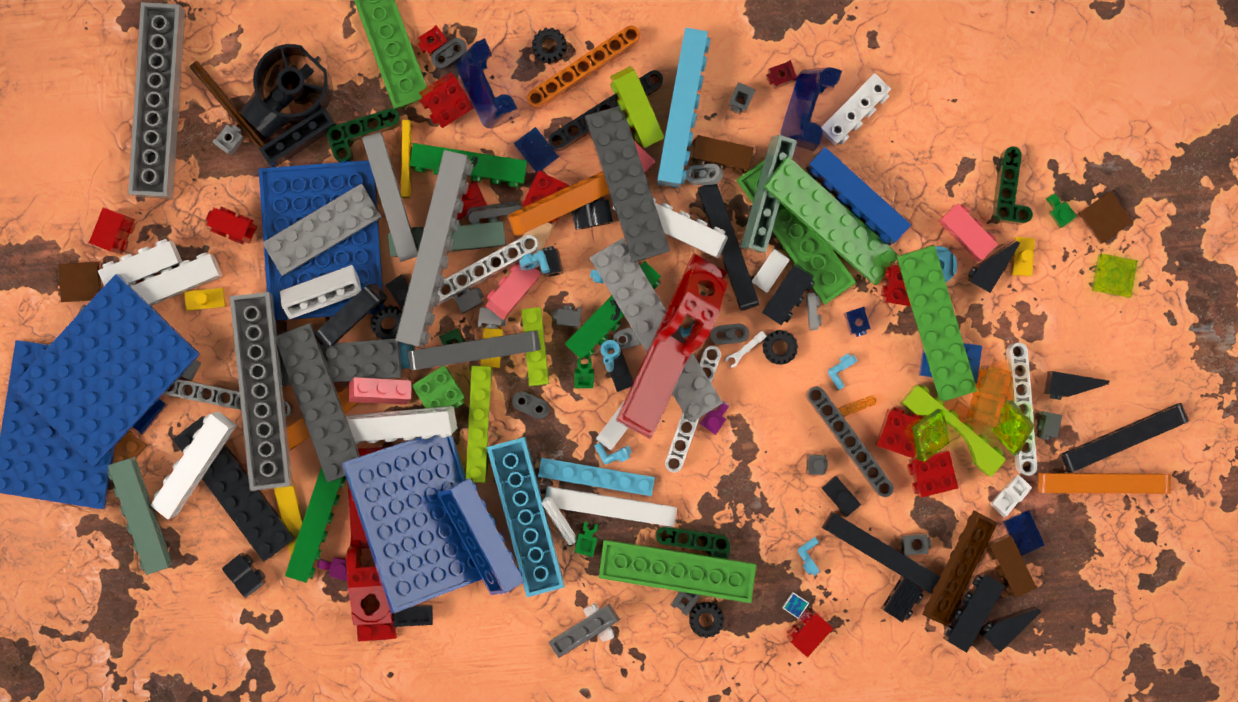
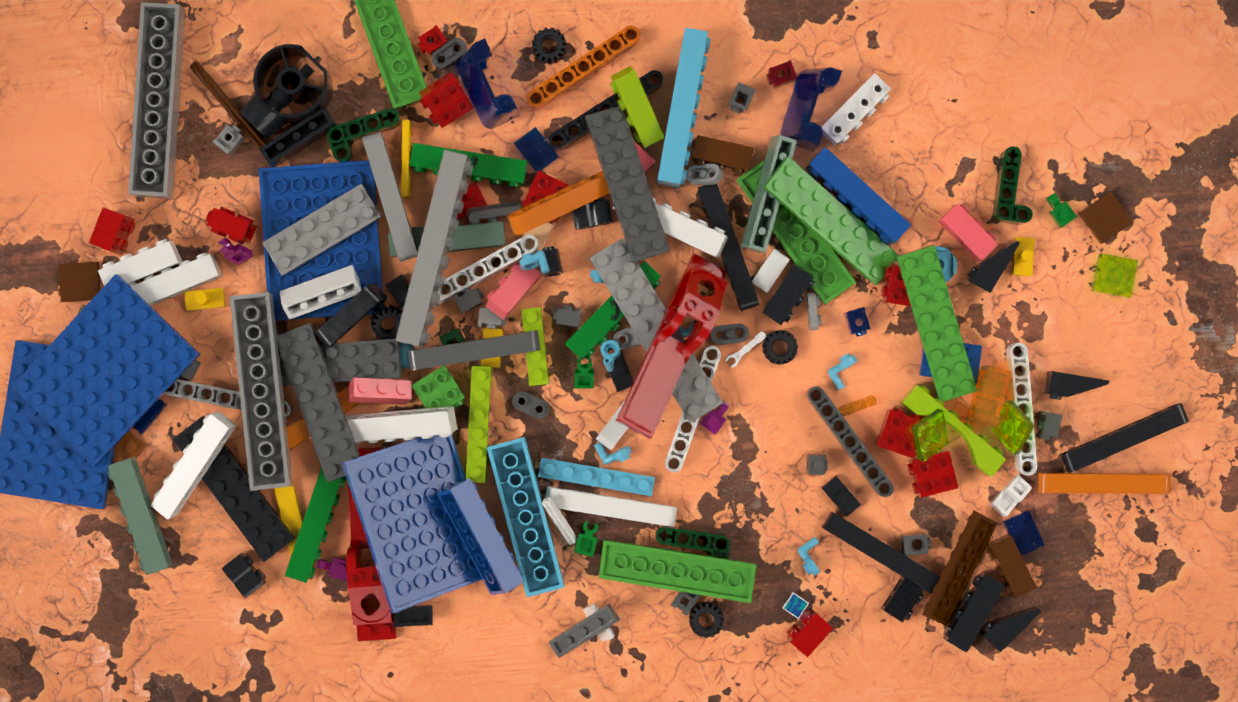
(235, 254): none -> magenta plate

